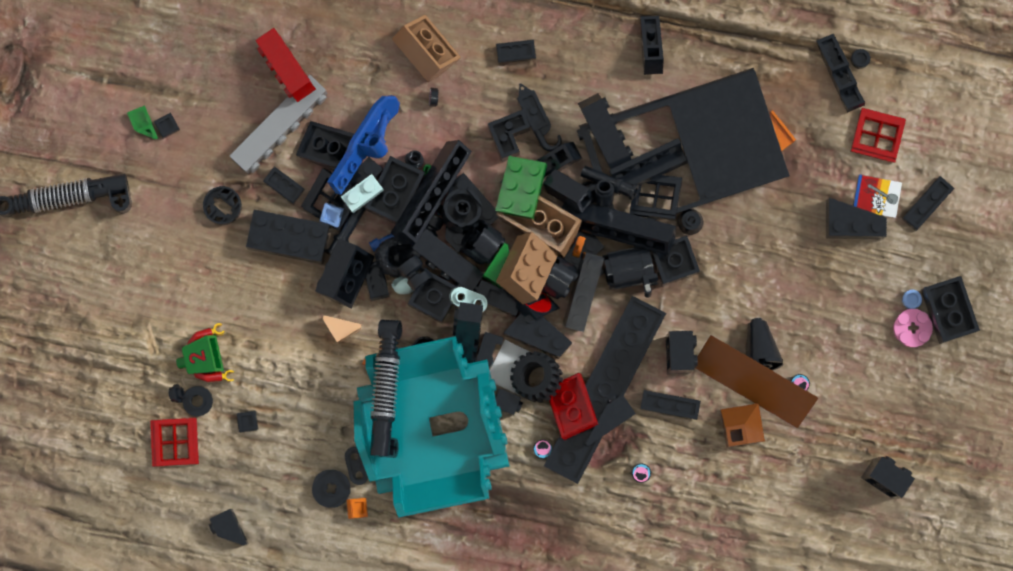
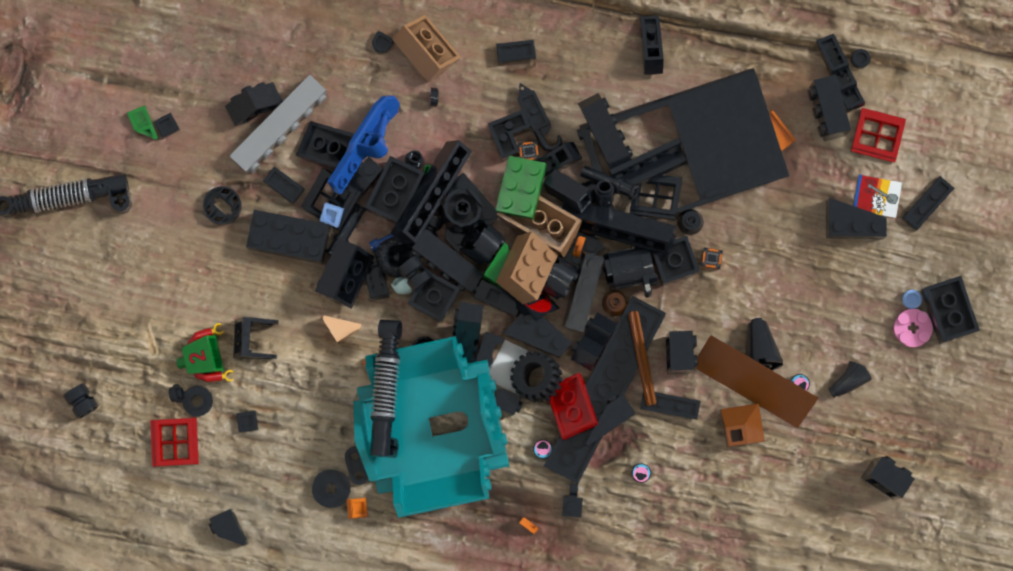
(81, 401): none -> black wheel
(242, 338): none -> black hose
(253, 102): none -> black brick
(285, 65): red brick -> none
(362, 193): light aqua plate -> none
(382, 43): none -> black tile
(468, 297): light aqua plate -> none
(528, 525): none -> orange tile
(529, 150): none -> tile
(572, 505): none -> black plate
(593, 341): none -> black brick
(608, 301): none -> reddish brown cone
(642, 358): none -> dark orange axle
(711, 258): none -> tile
(829, 108): none -> black brick
(852, 378): none -> black piece

